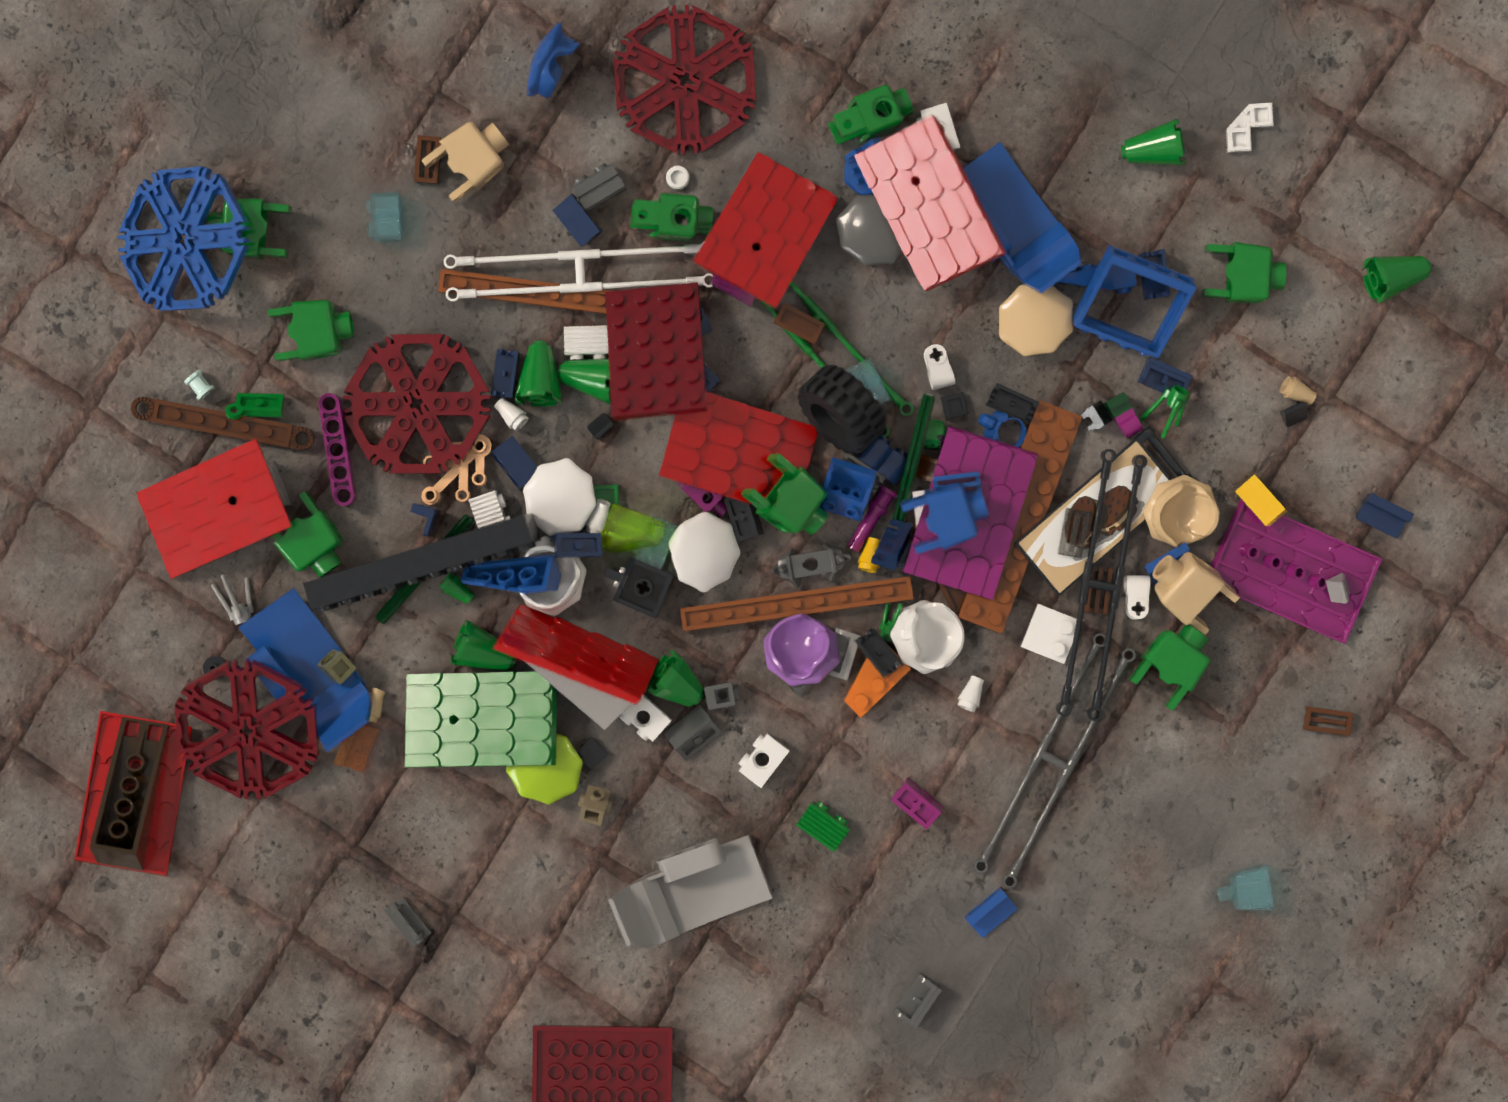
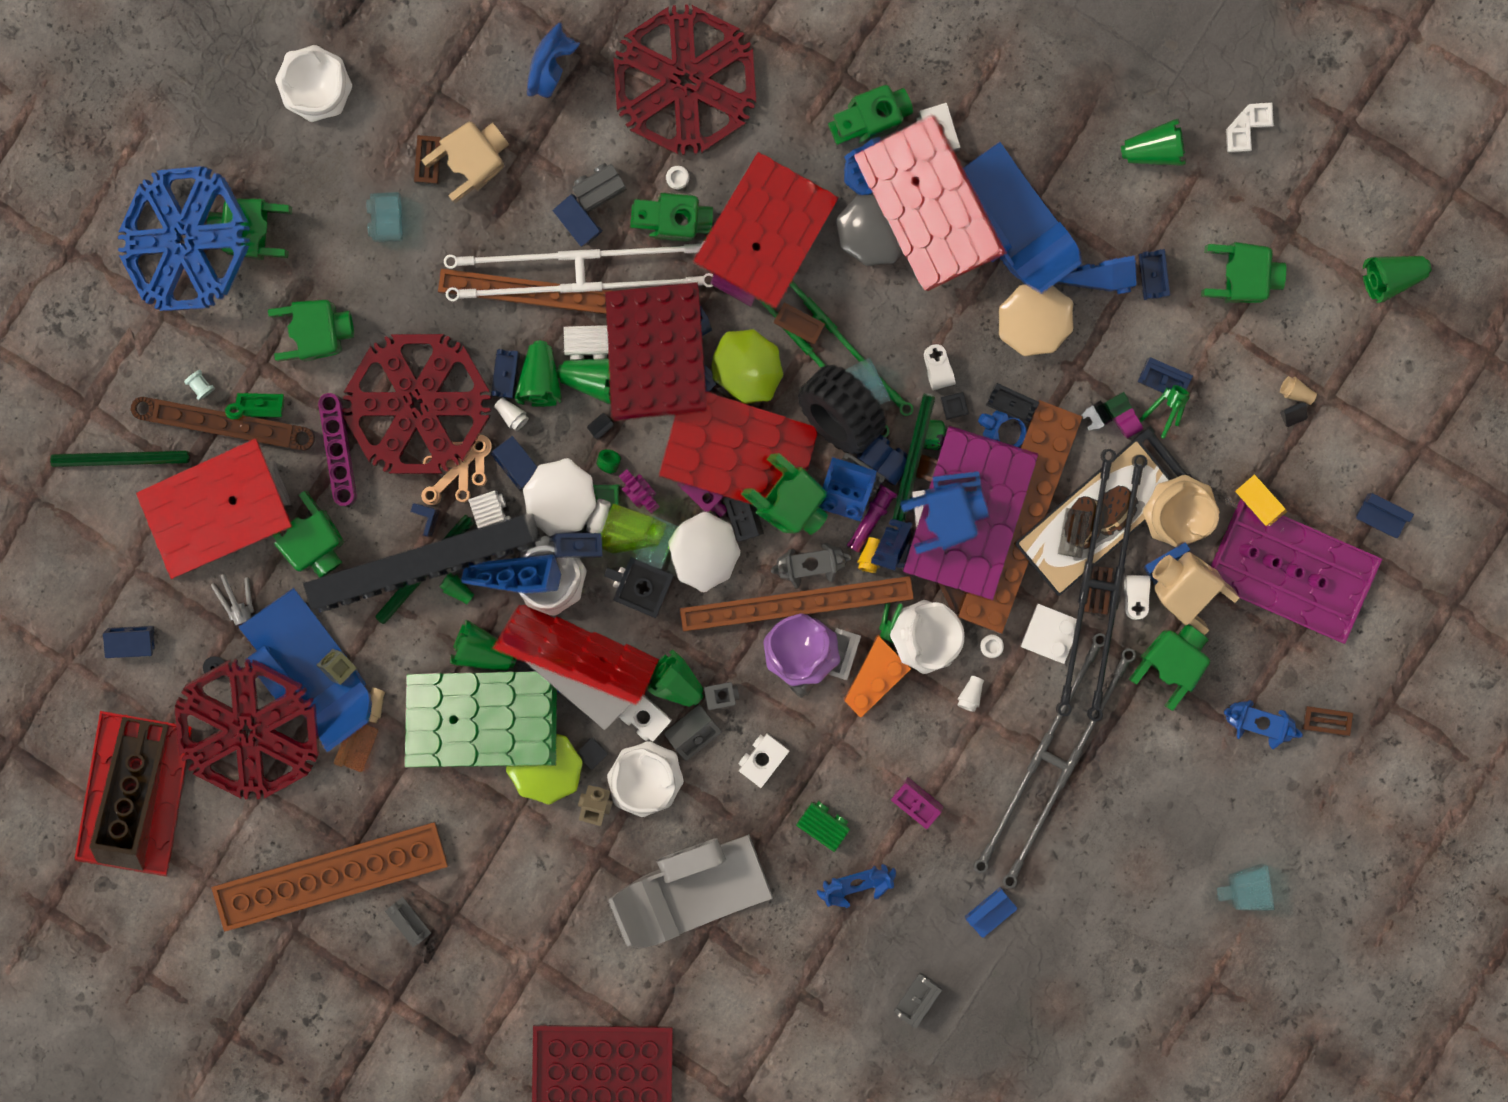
(119, 458): none -> dark green axle
(129, 641): none -> dark blue hinge
(313, 83): none -> white piece
(329, 876): none -> dark orange plate
(608, 461): none -> green tile
(639, 491): none -> magenta gear
(645, 779): none -> white piece
(747, 366): none -> lime piece
(836, 891): none -> blue piece
(879, 653): black hinge -> none
(992, 646): none -> white tile
(1150, 270): blue window -> none
(1280, 730): none -> blue piece
(1338, 589): light grey slope -> none

